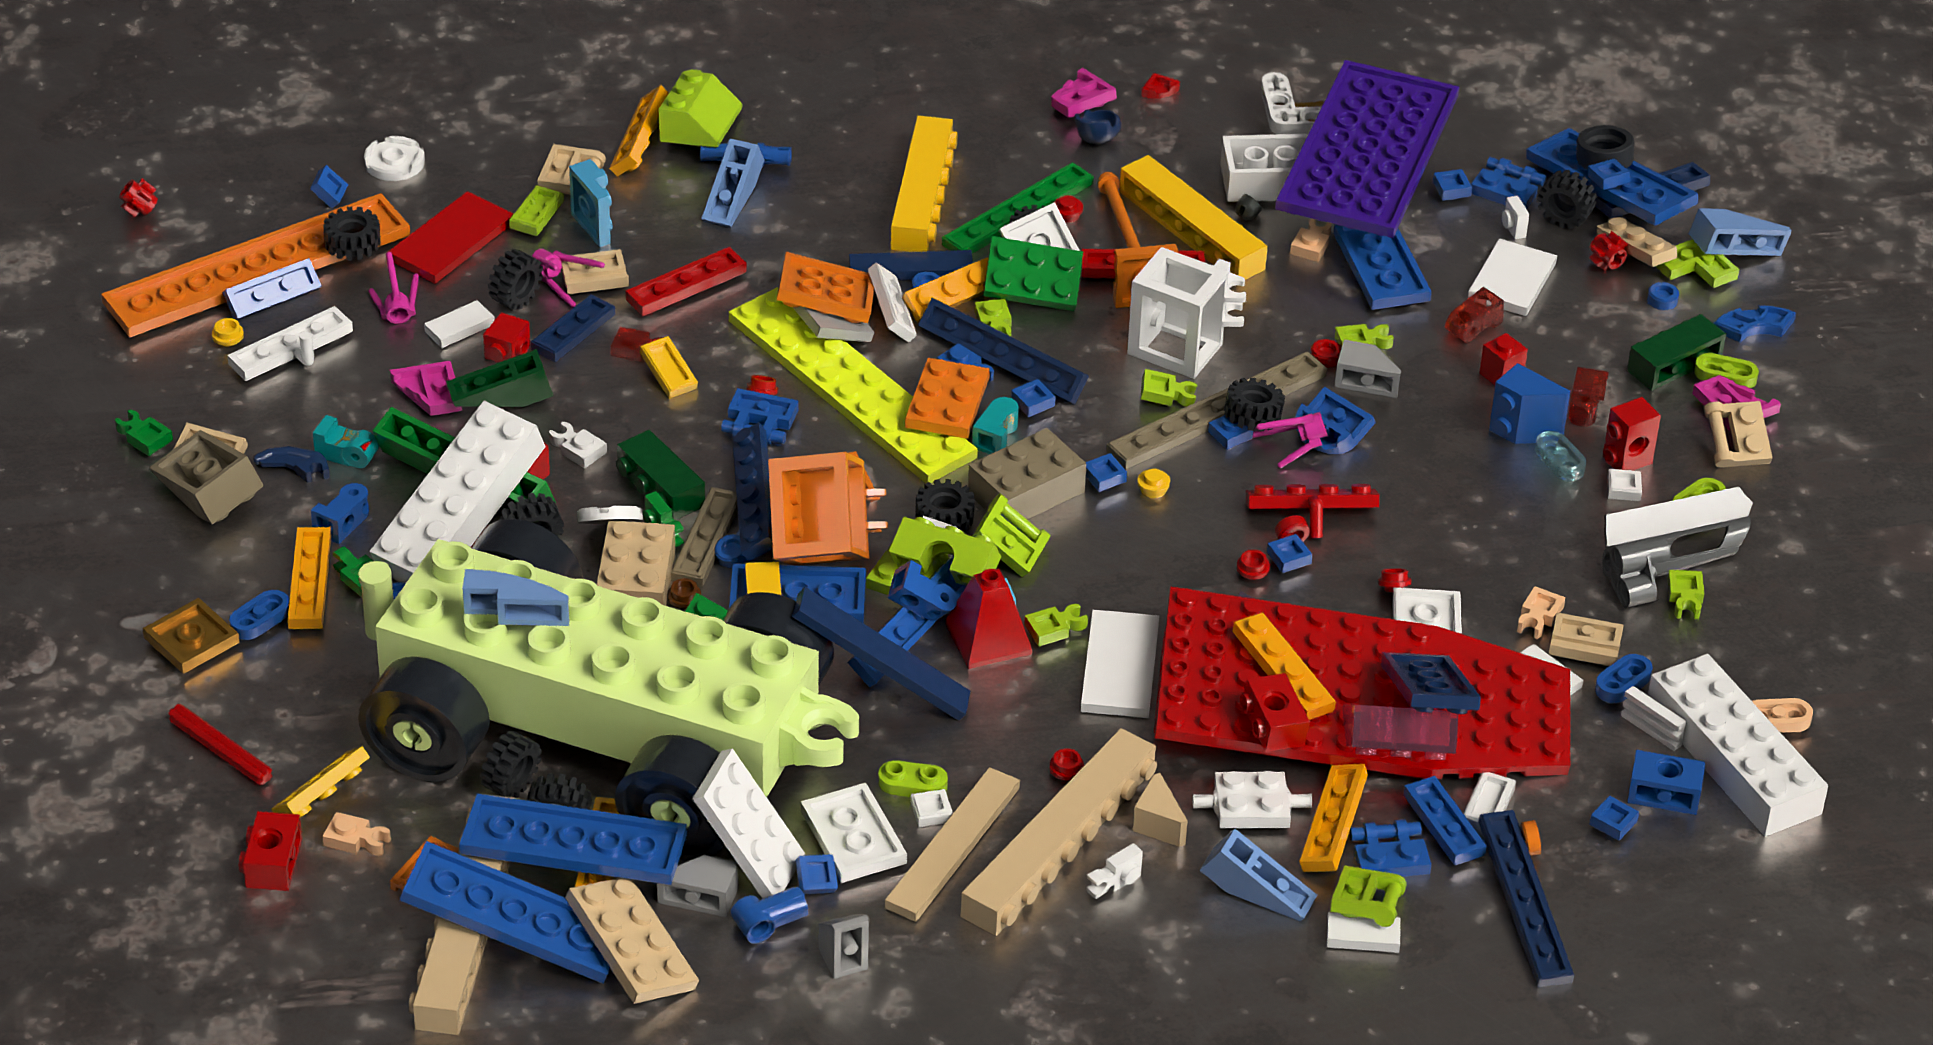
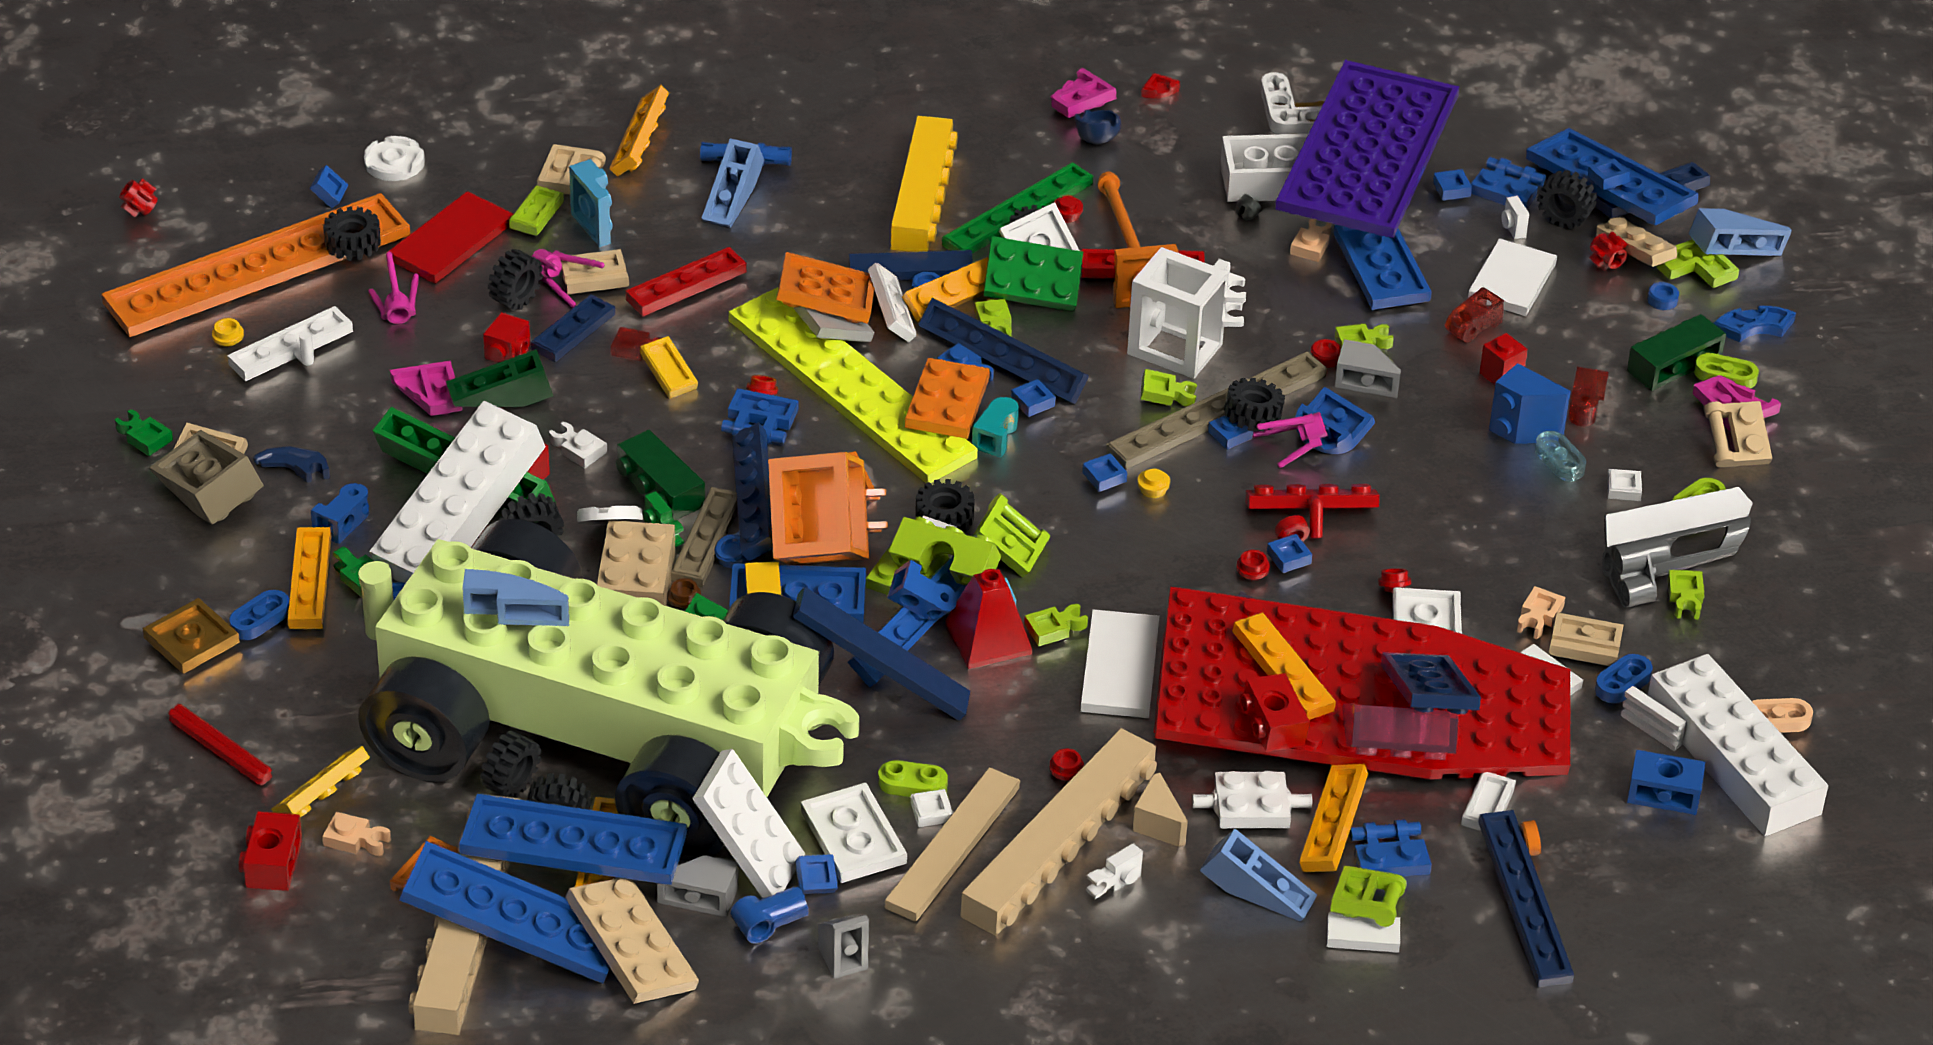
(272, 289): plate -> none
(344, 444): teal leg -> none
(459, 324): white tile -> none
(697, 110): lime slope -> none
(1030, 474): dark tan brick -> none
(1192, 217): yellow brick -> none
(1444, 820): blue plate -> none
(1603, 144): black tyre -> none
(1614, 818): blue plate -> none
(1631, 435): red brick -> none

